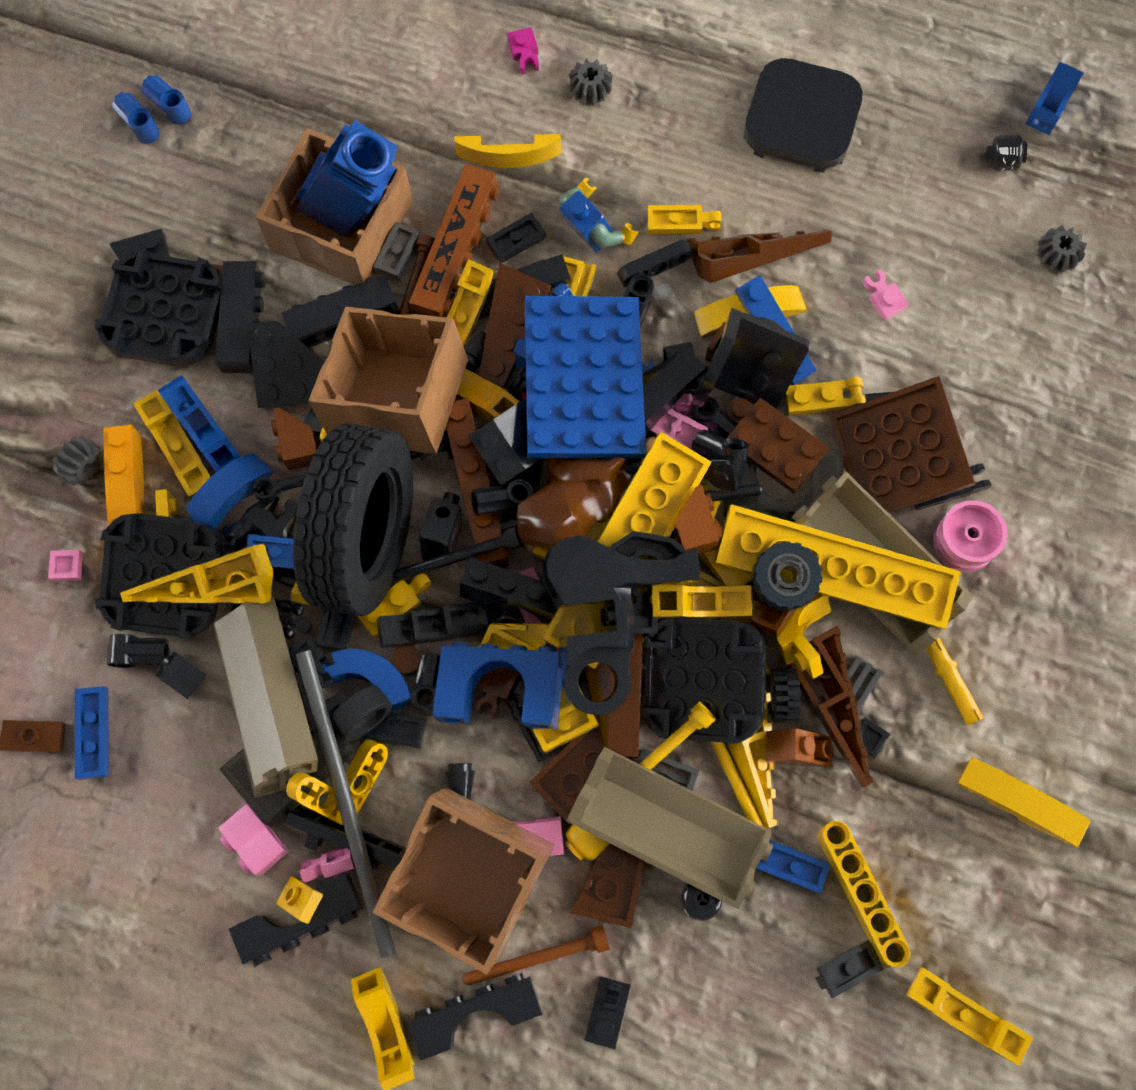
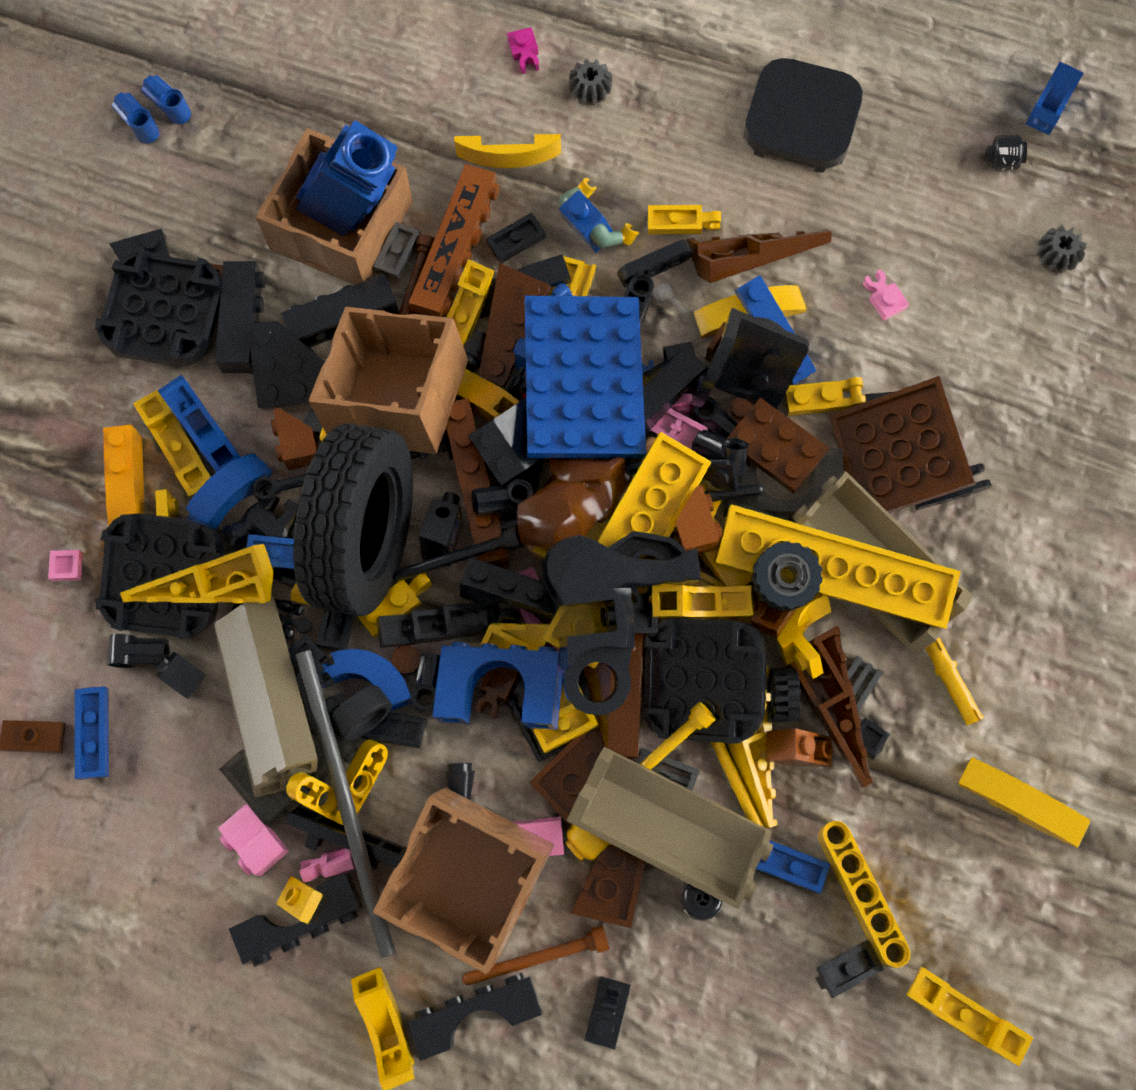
(77, 460): dark grey gear -> none
(969, 536): bright pink wheel -> none

